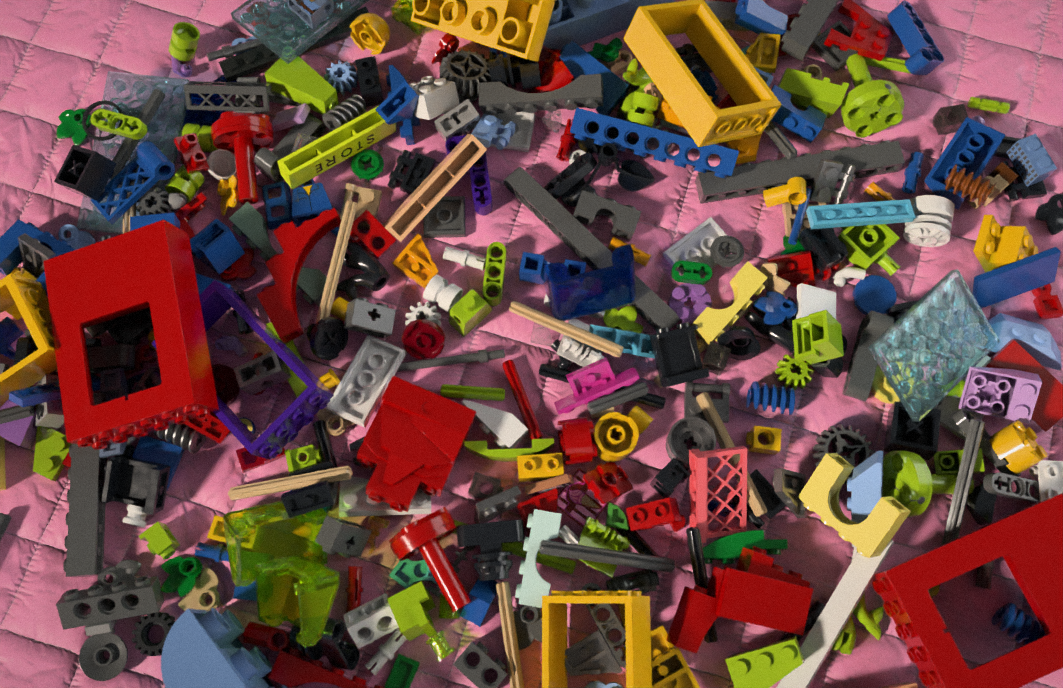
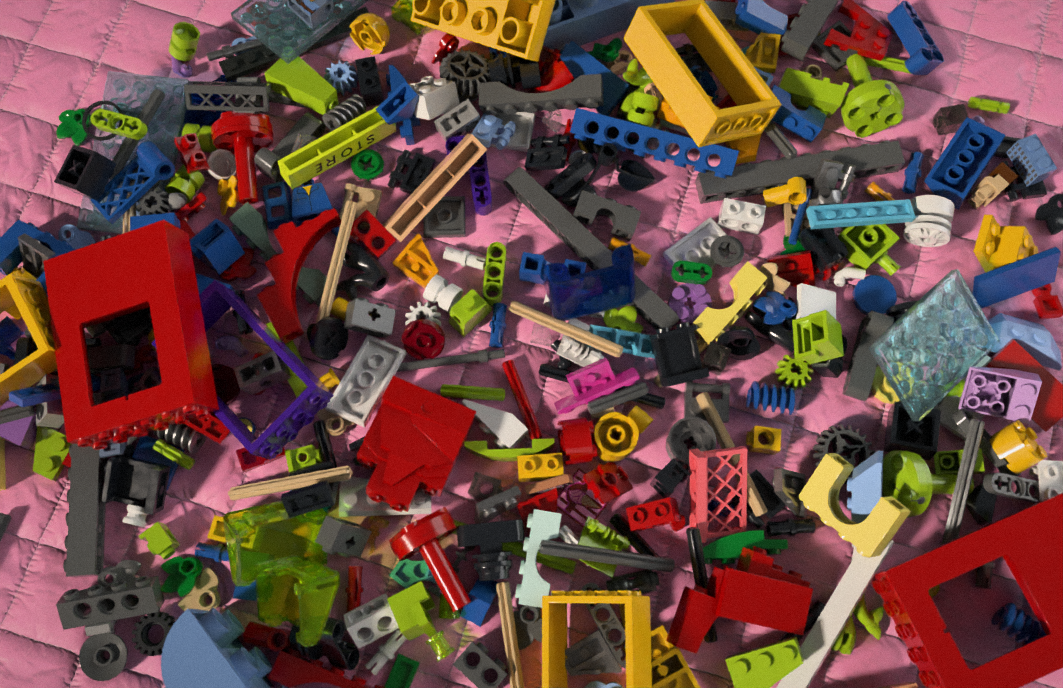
(174, 454): none -> lime axle
(290, 117): lavender tile -> none
(497, 325): none -> blue pin
(547, 157): none -> black plate
(616, 517): bright green tile -> none
(741, 216): none -> white brick
(790, 527): none -> black pin
(834, 198): none -> flat silver hair
(968, 185): dark orange piece -> none

